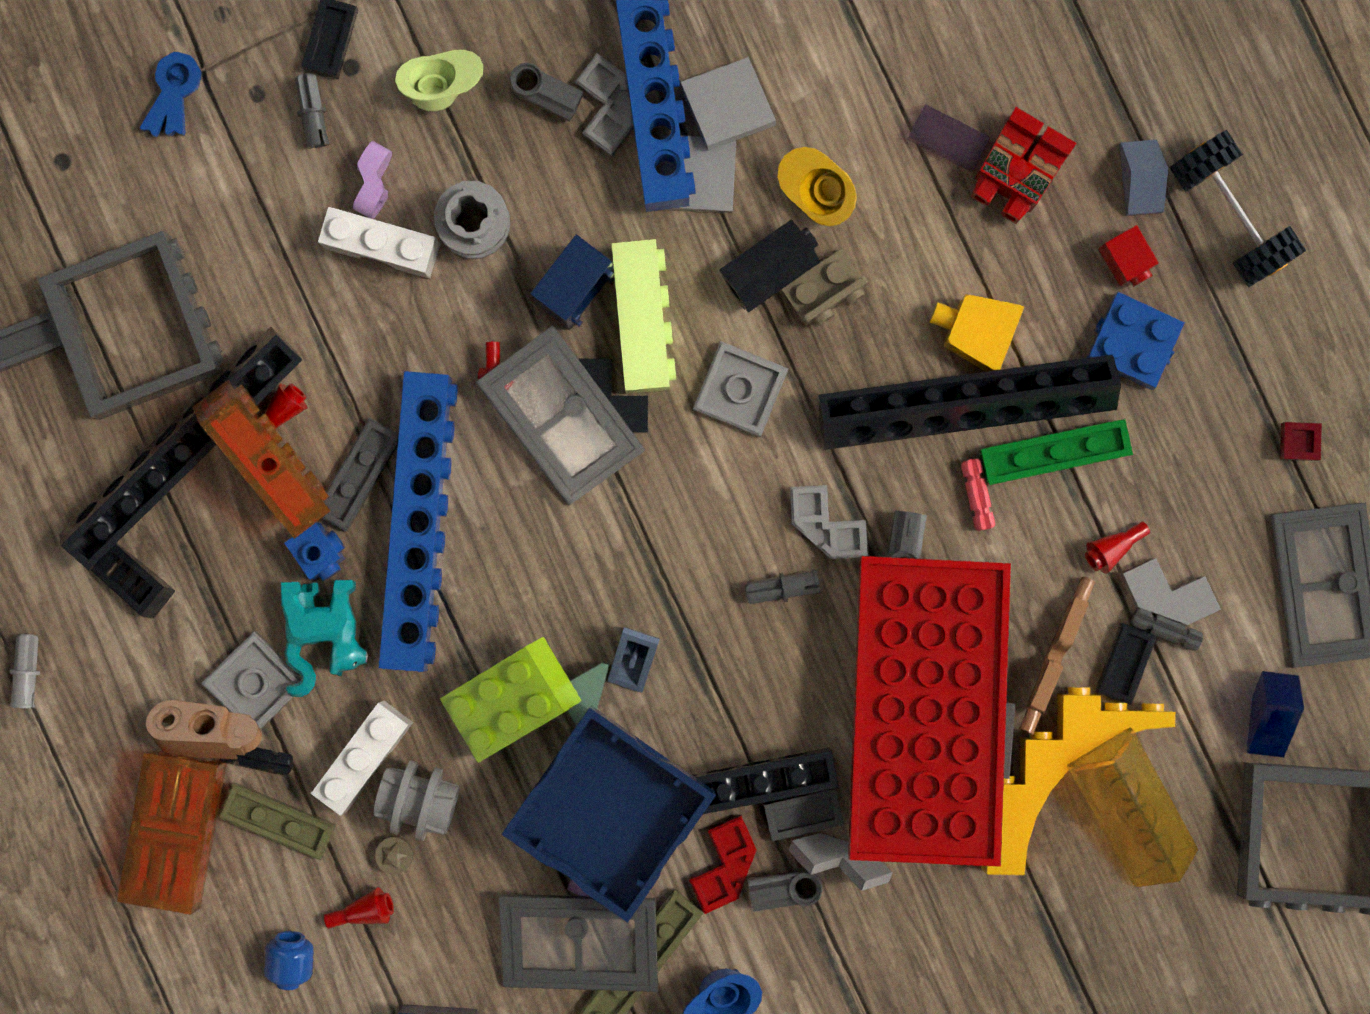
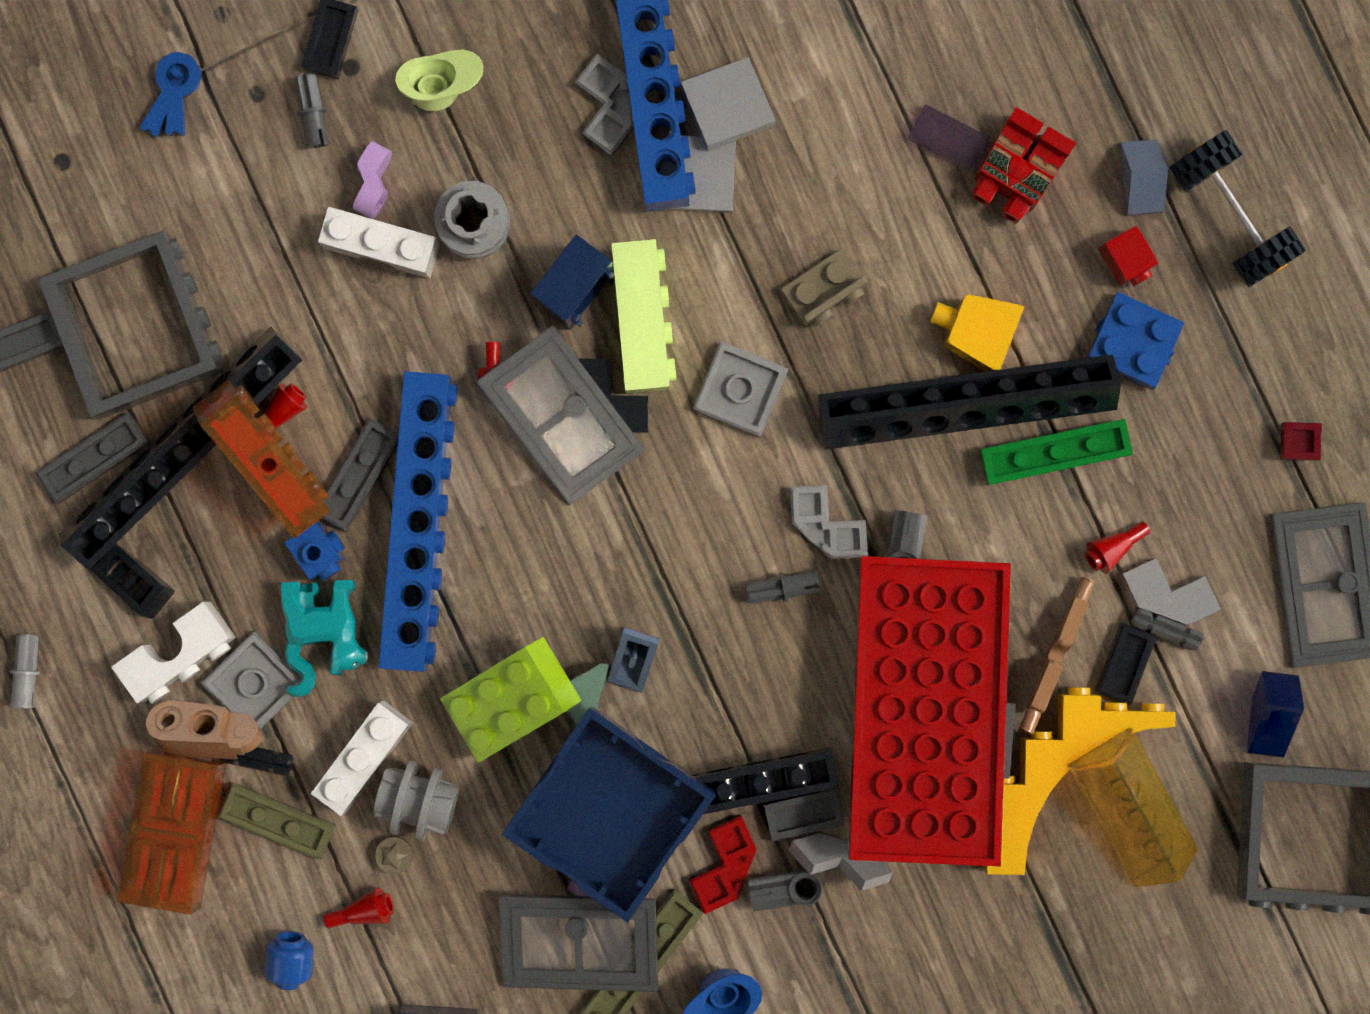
(93, 458): none -> dark grey tile
(202, 635): none -> white arch
(548, 93): dark grey piece -> none
(770, 265): black brick -> none
(817, 186): yellow piece -> none
(978, 494): coral axle -> none

